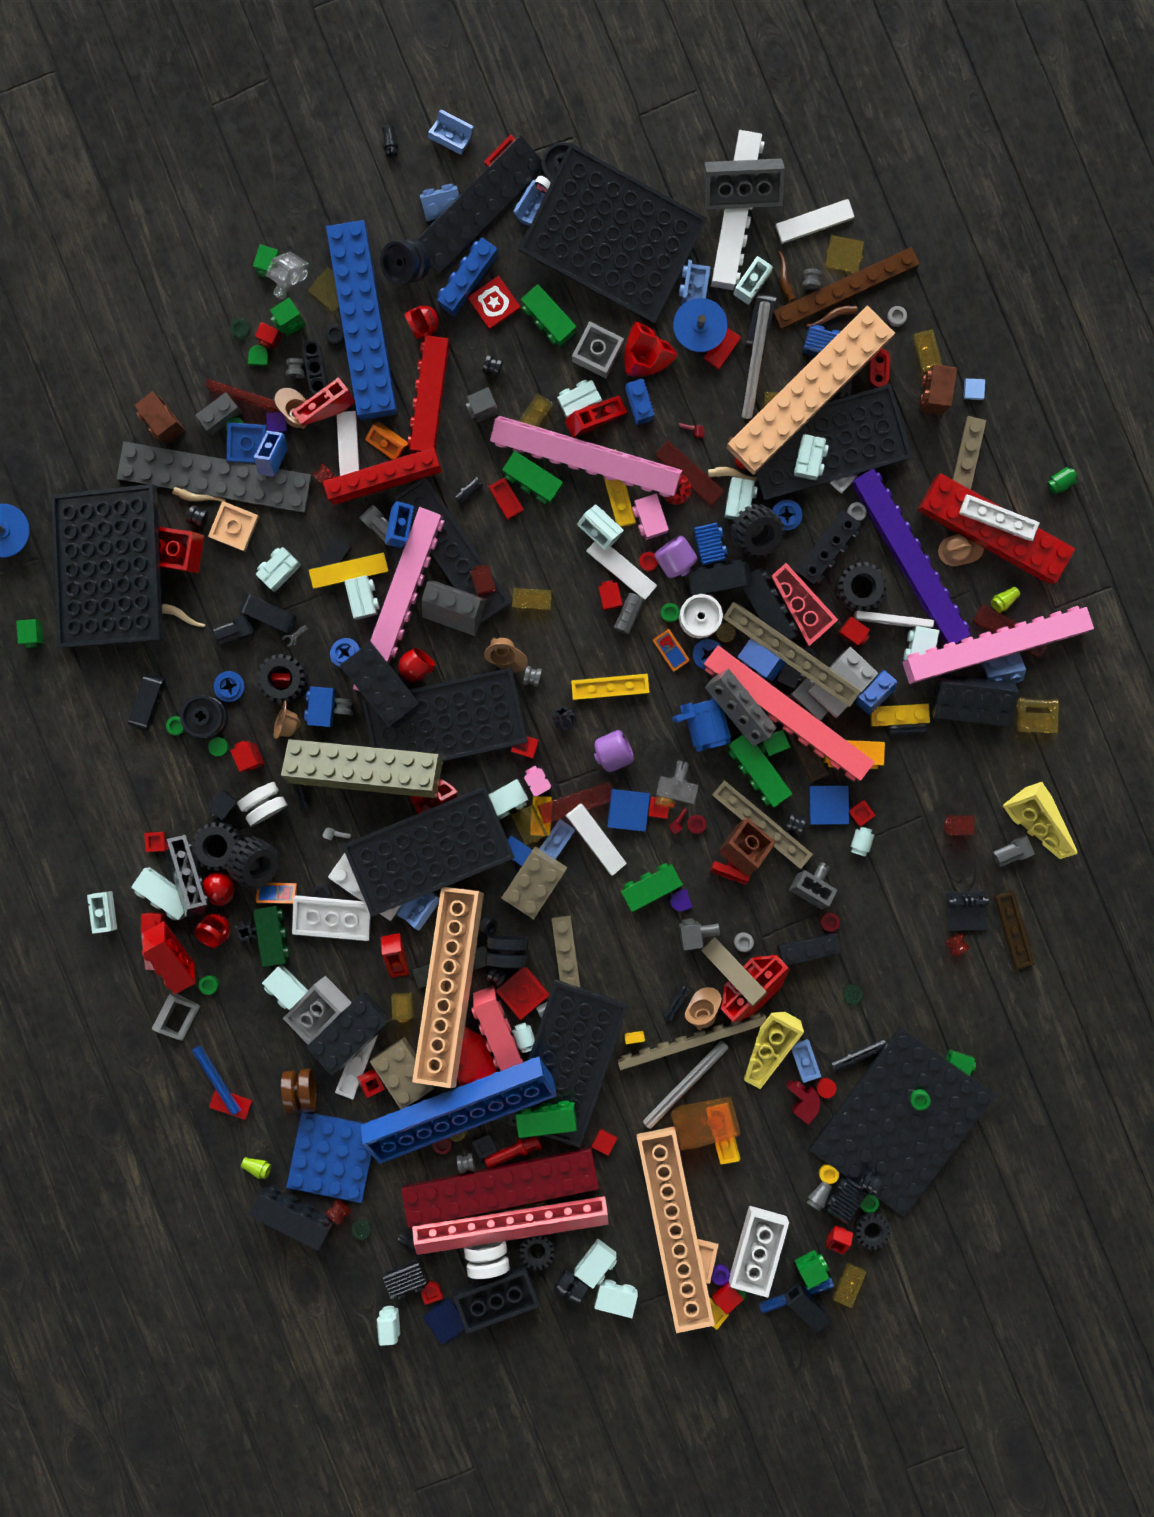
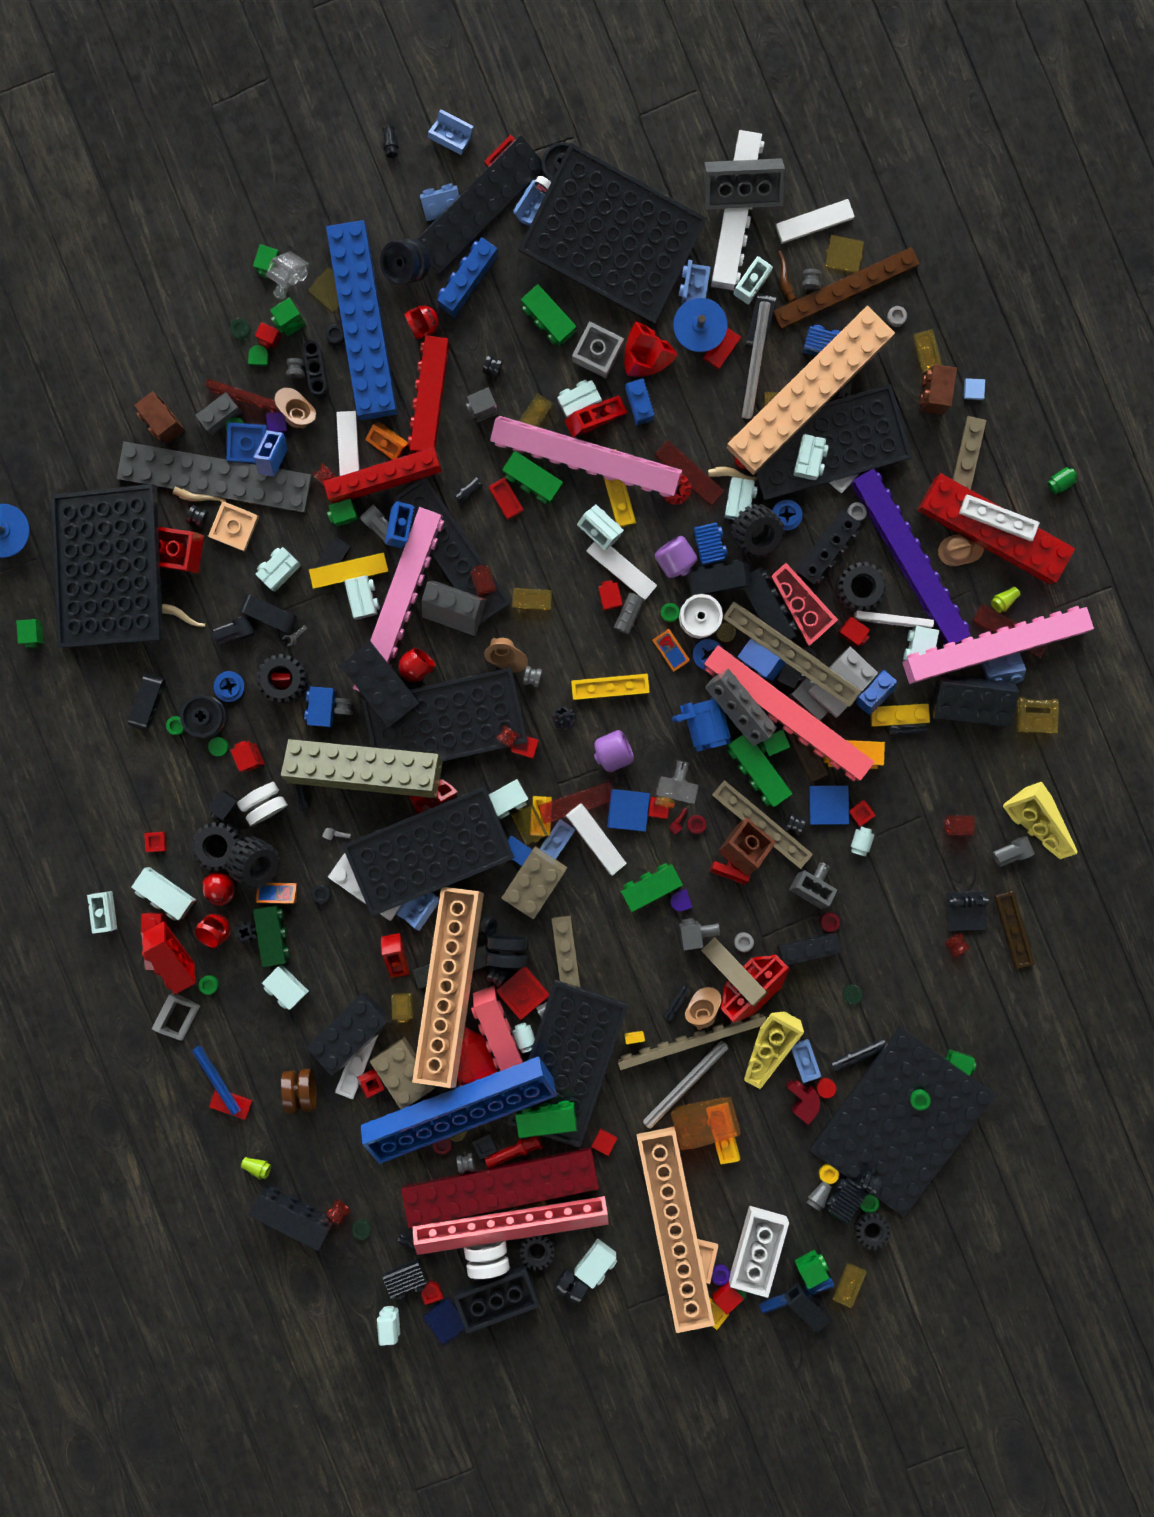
(185, 876): black brick -> none
(286, 723): medium nougat piece -> none
(316, 1009): light grey slope -> none
(324, 404): red slope -> none
(329, 1158): blue plate -> none
(331, 918): white plate -> none
(342, 512): none -> green brick
(345, 644): blue gear -> none
(494, 302): red tile -> none
(507, 736): none -> clear red wheel
(537, 781): bright pink brick -> none
(616, 1298): light aqua brick -> none
(648, 562): red tile -> none
(650, 517): bright pink brick -> none
(699, 431): dark red hand -> none
(839, 311): reddish brown animal -> none
(839, 1240): red plate -> none
(879, 369): red plate -> none

